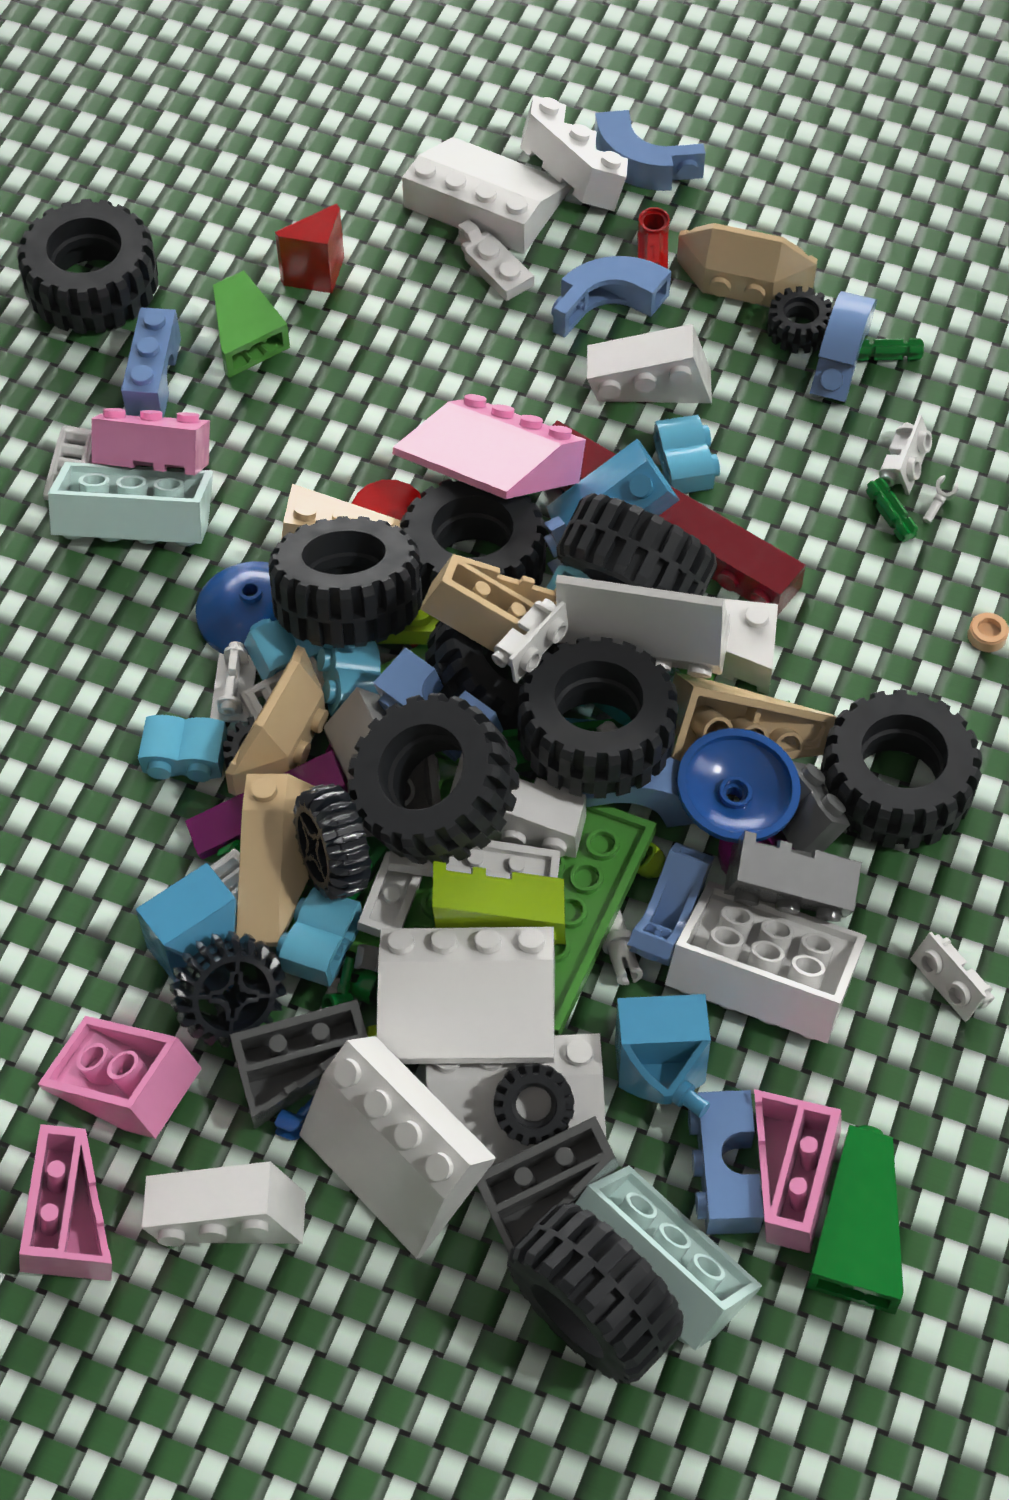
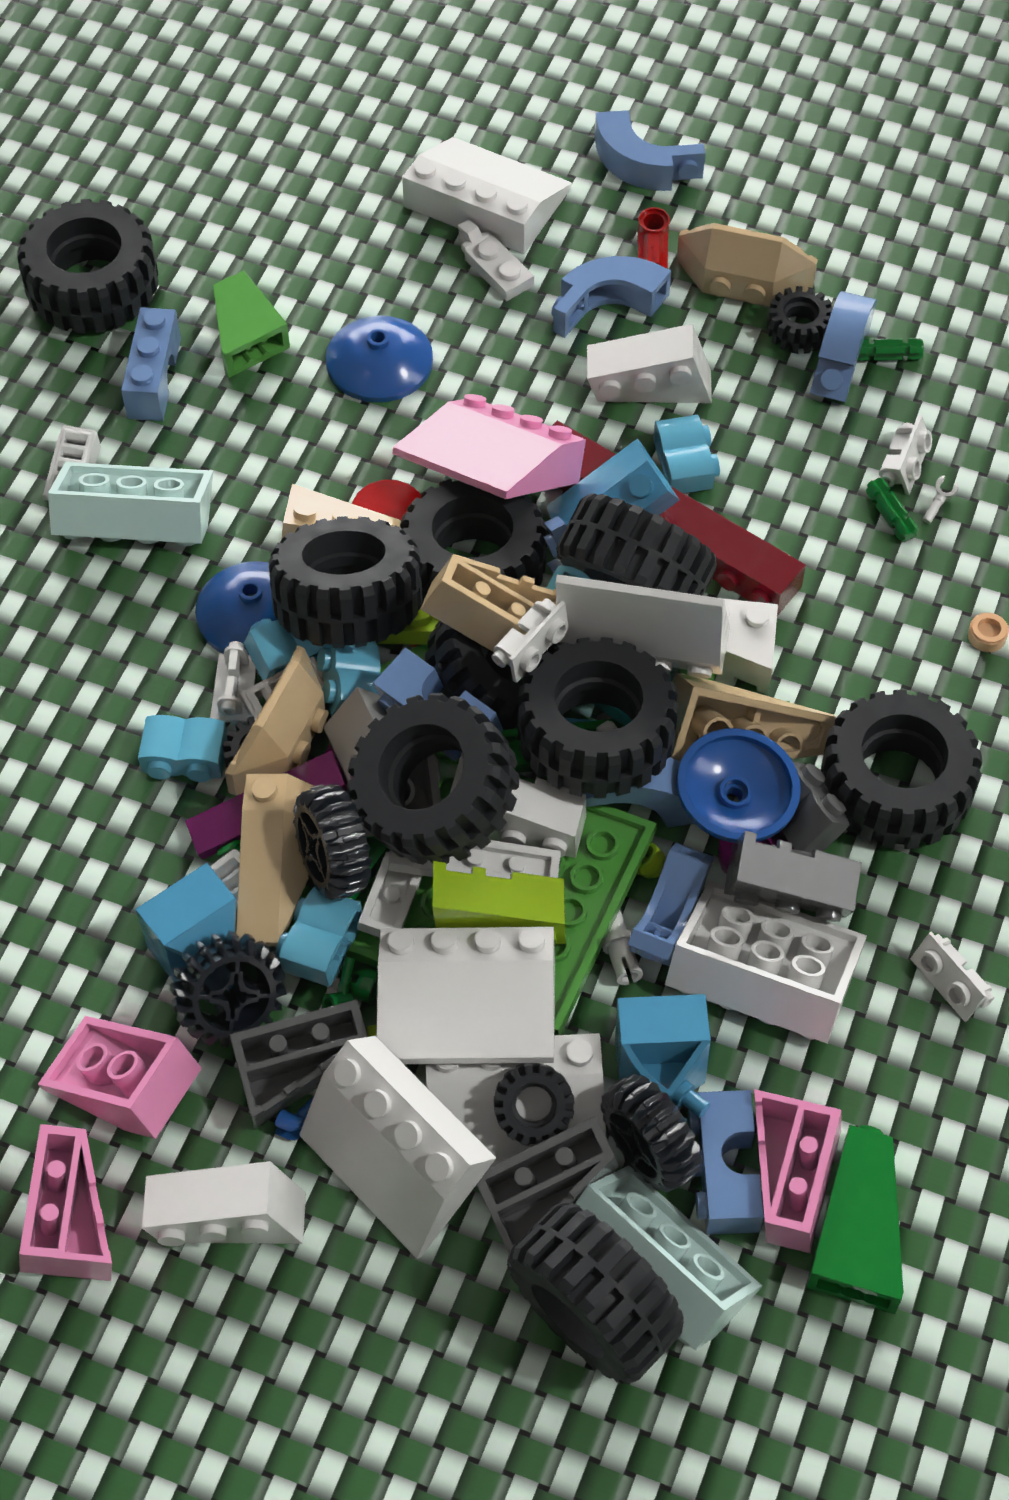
(150, 440): bright pink wedge -> none
(312, 251): red slope -> none
(367, 957): light grey hand -> none
(379, 359): none -> blue dish
(571, 154): white brick -> none
(651, 1133): none -> black gear

